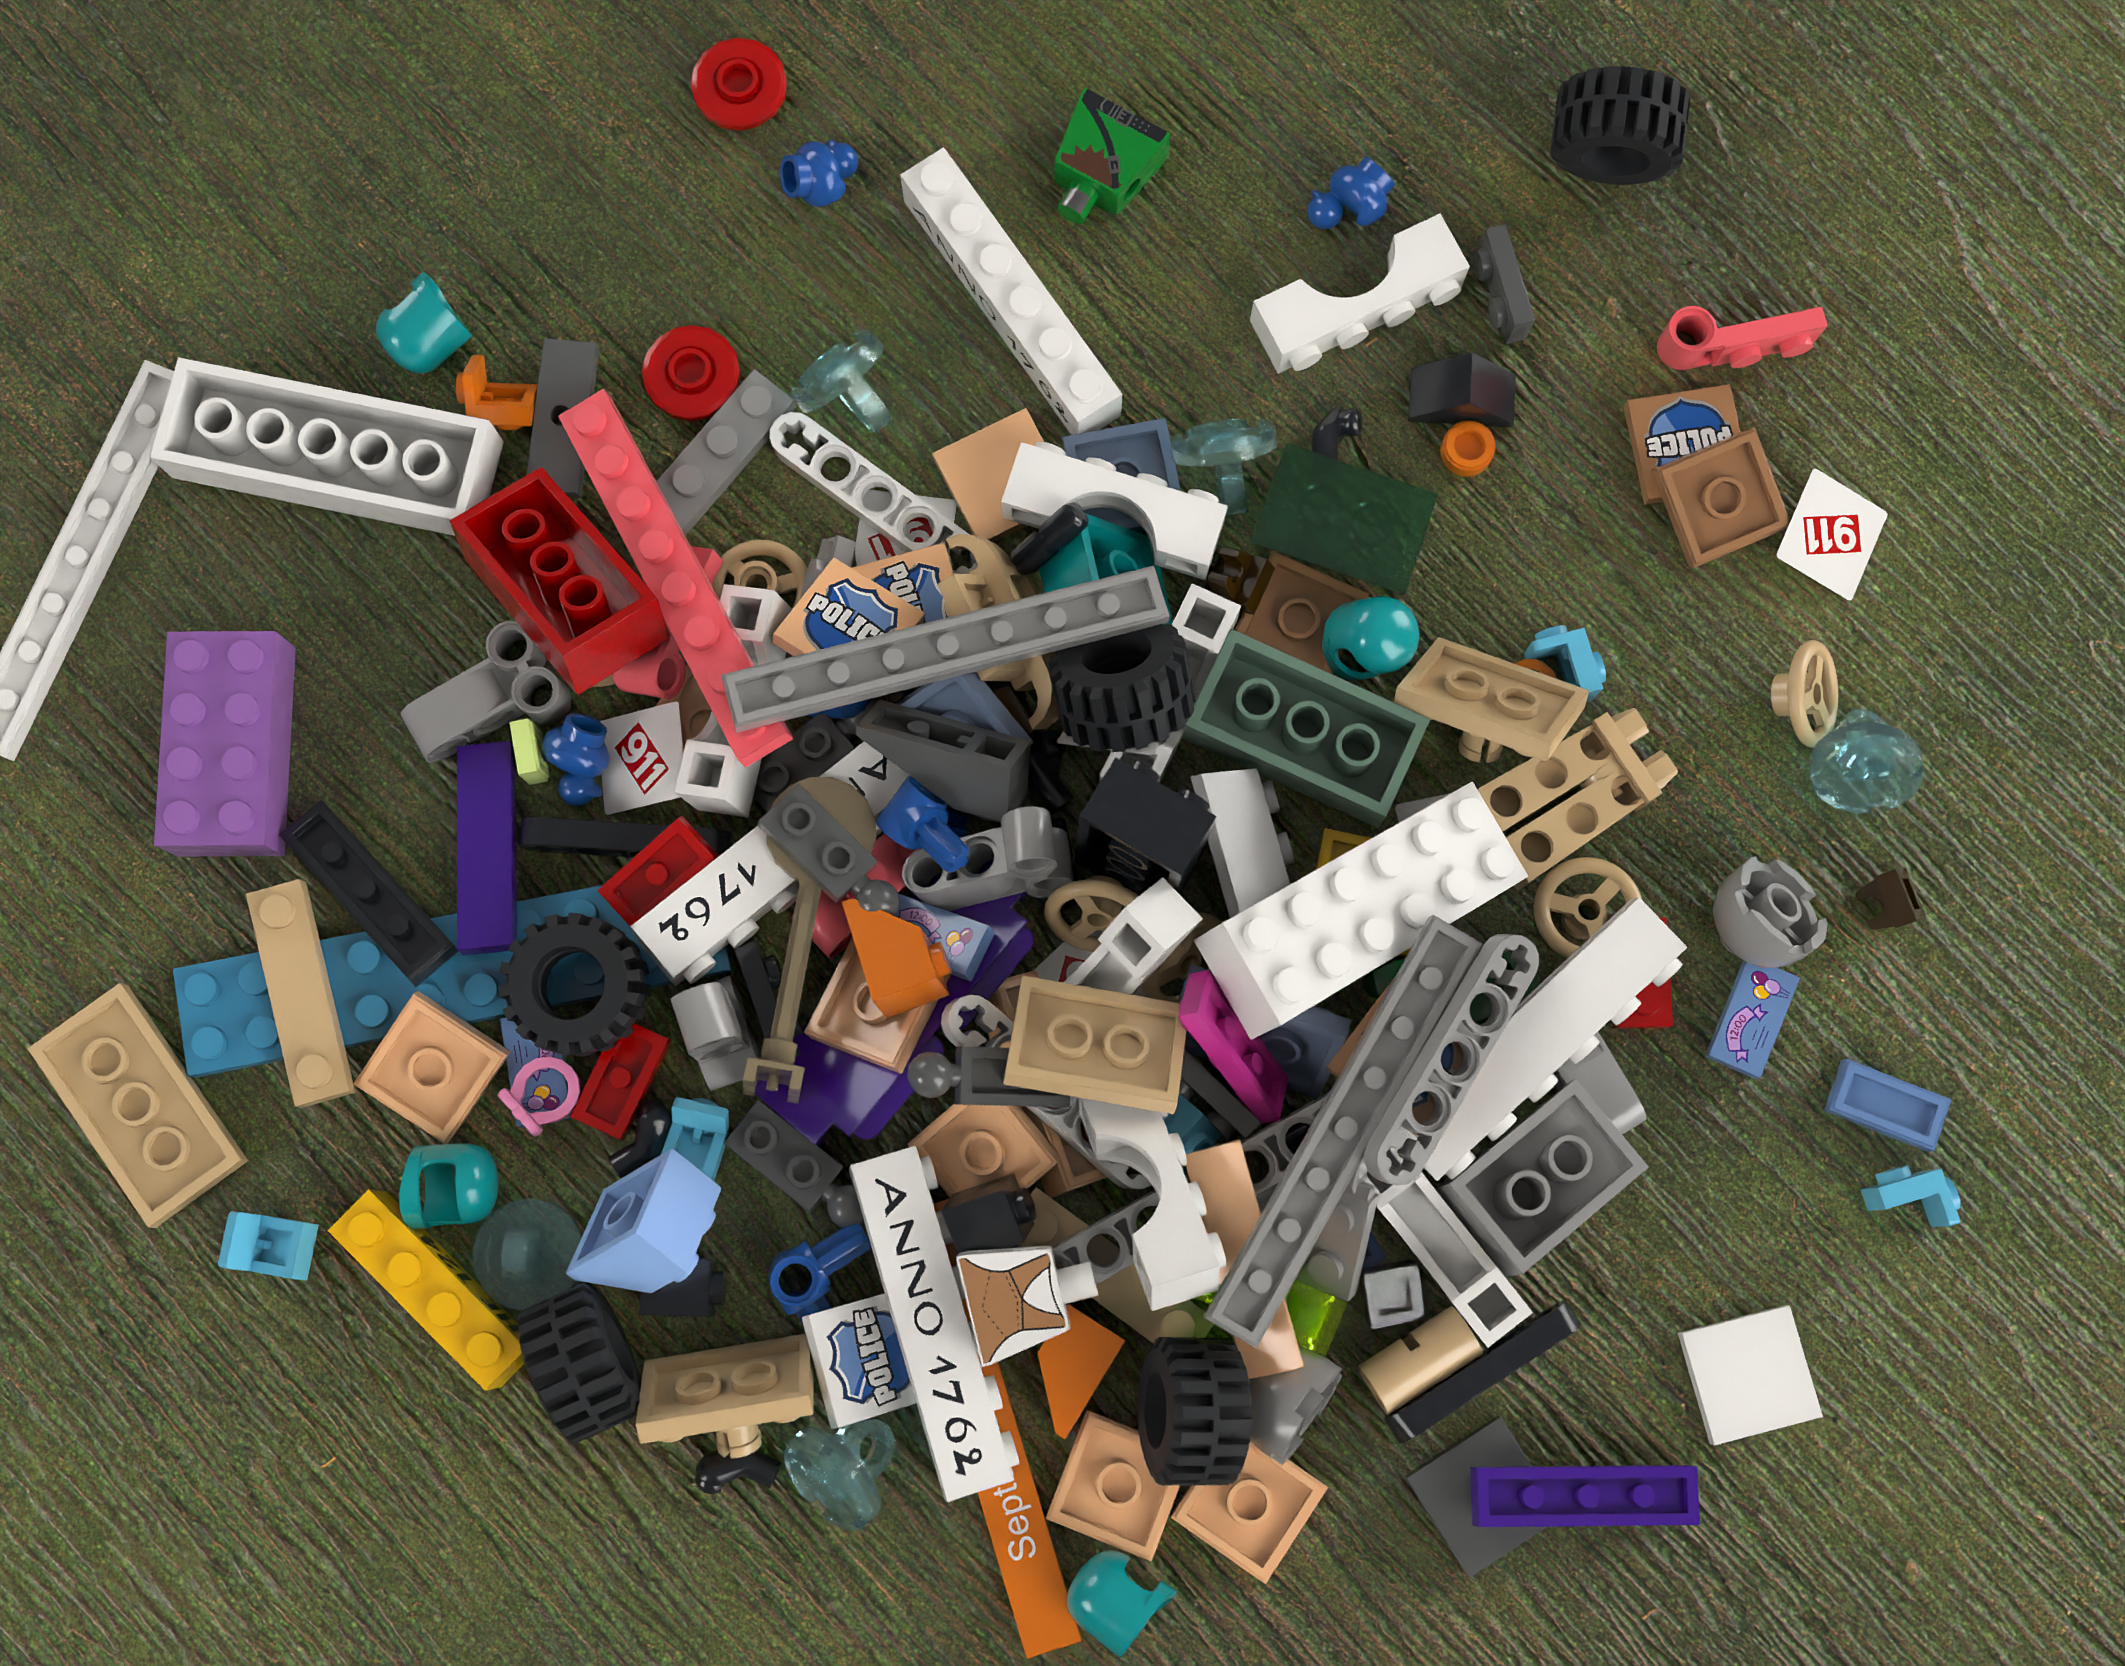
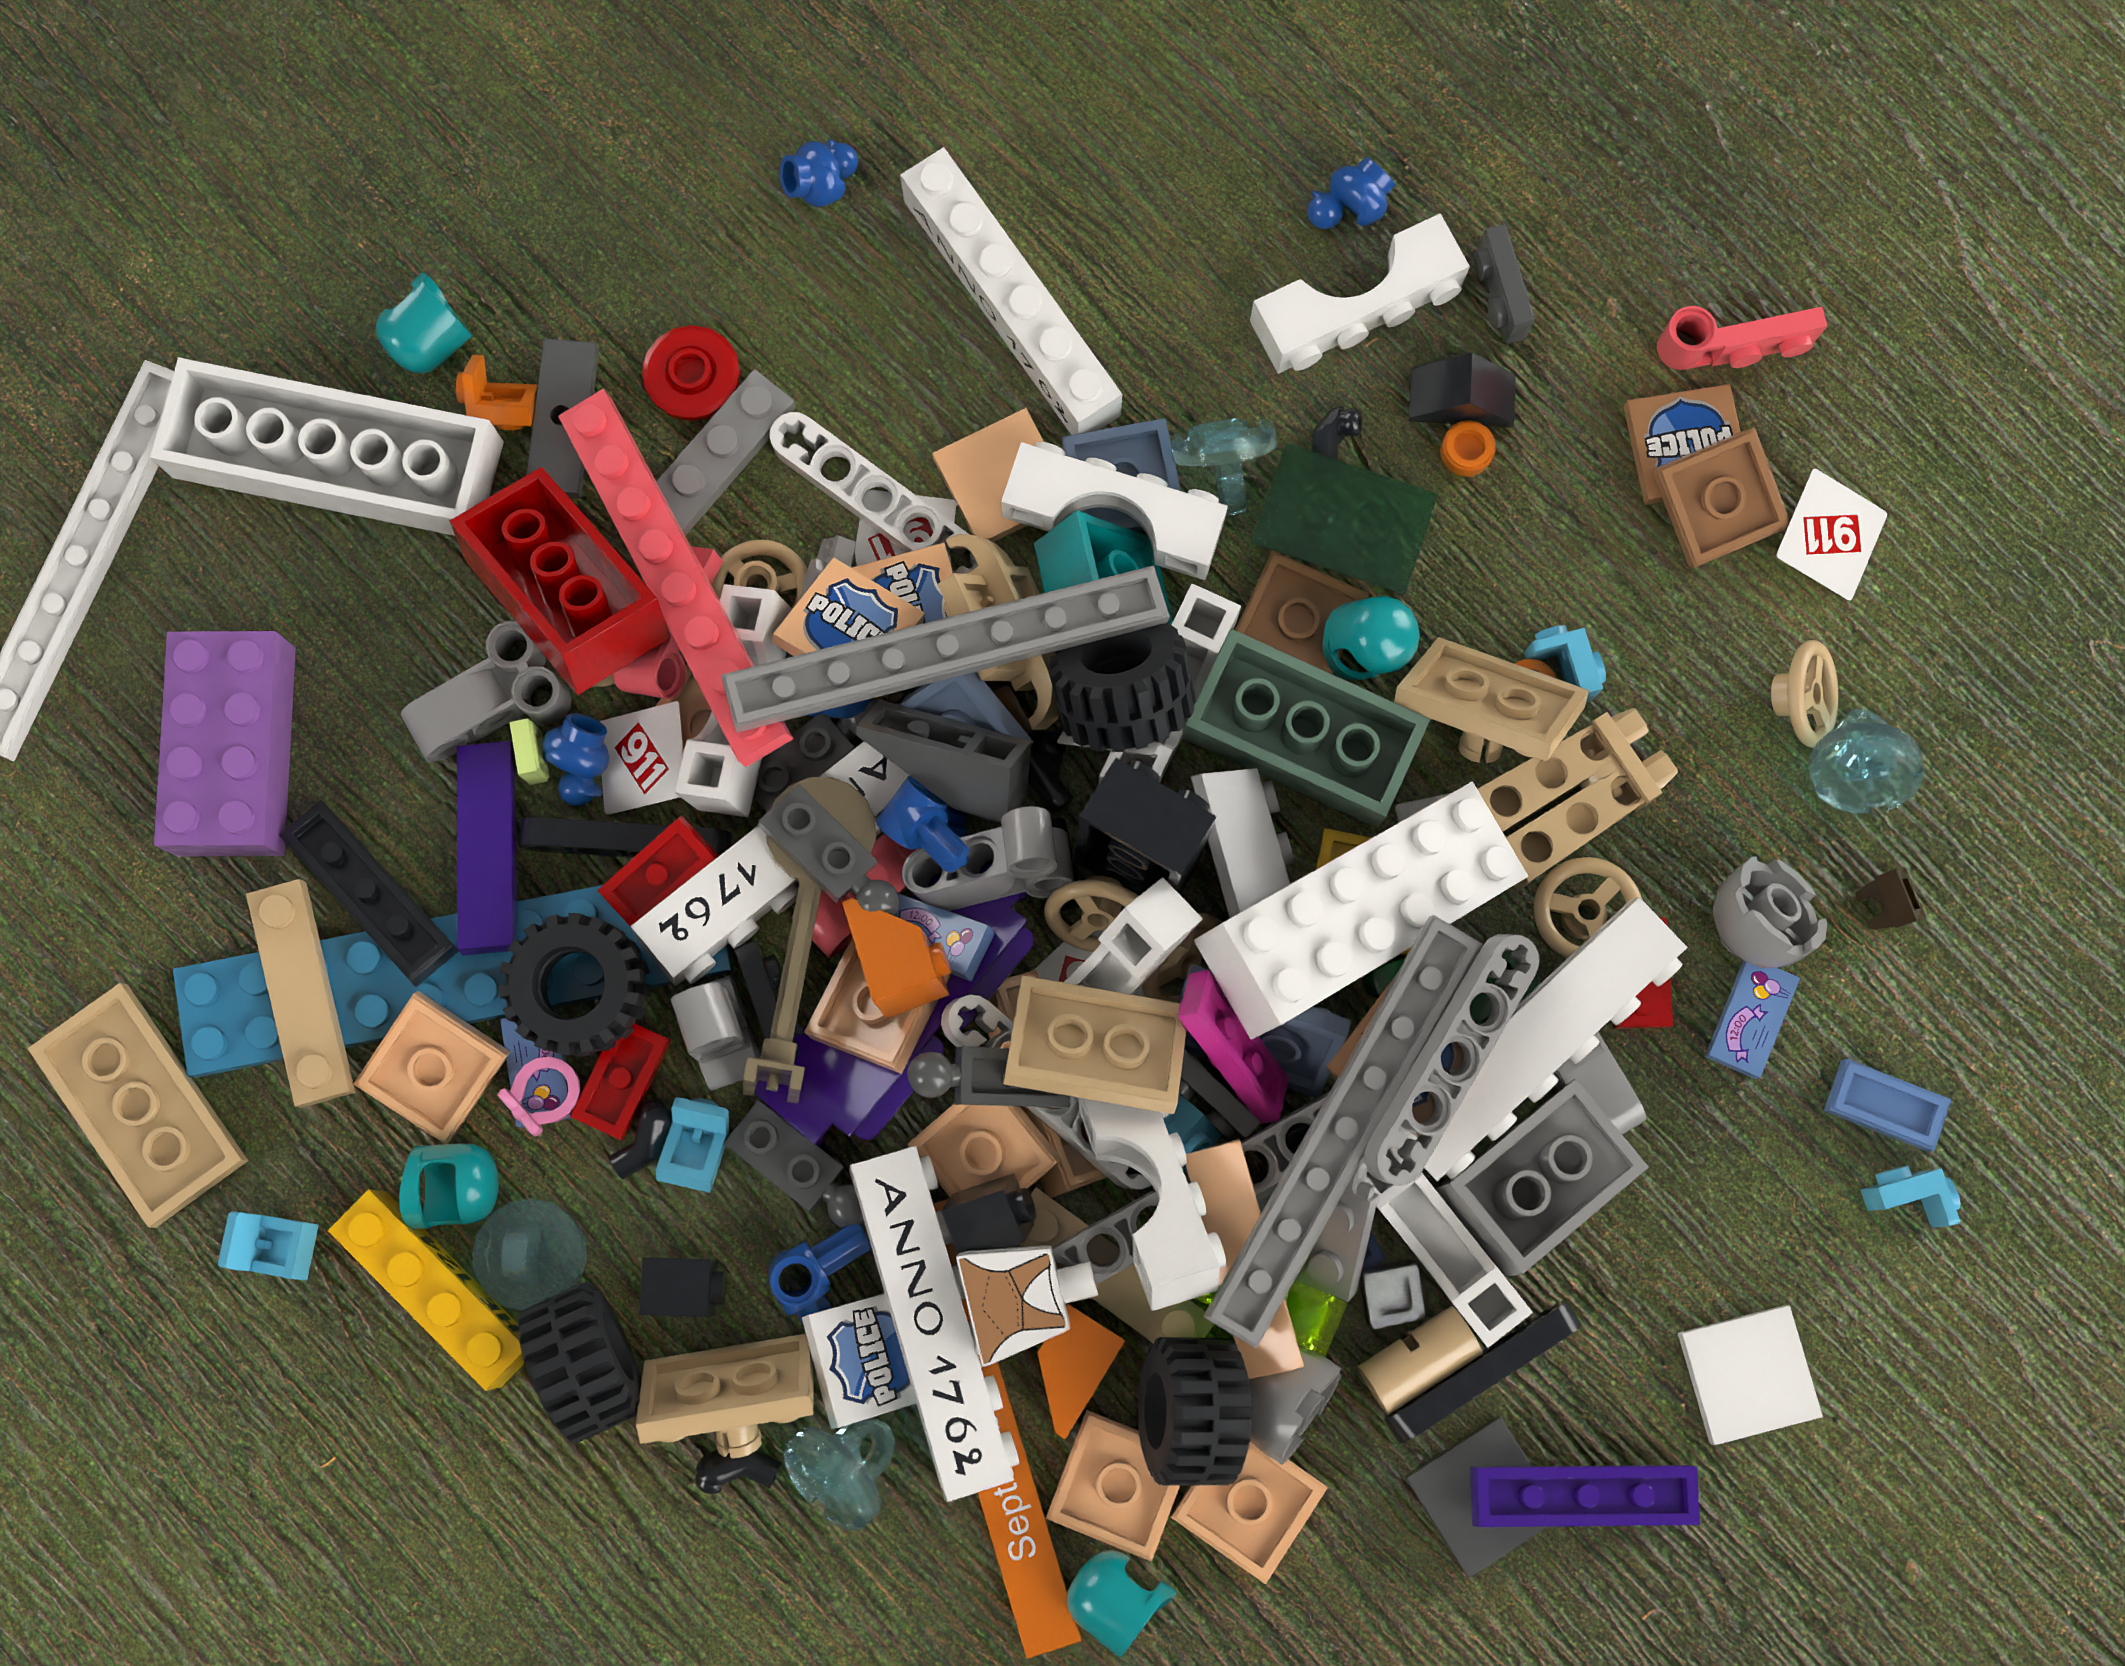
(647, 1226): light blue slope -> none
(739, 84): red wheel -> none
(840, 374): clear light blue tile -> none
(1053, 533): black piece -> none
(1106, 157): green torso -> none
(1240, 578): dark brown tile -> none
(1620, 125): black tyre -> none

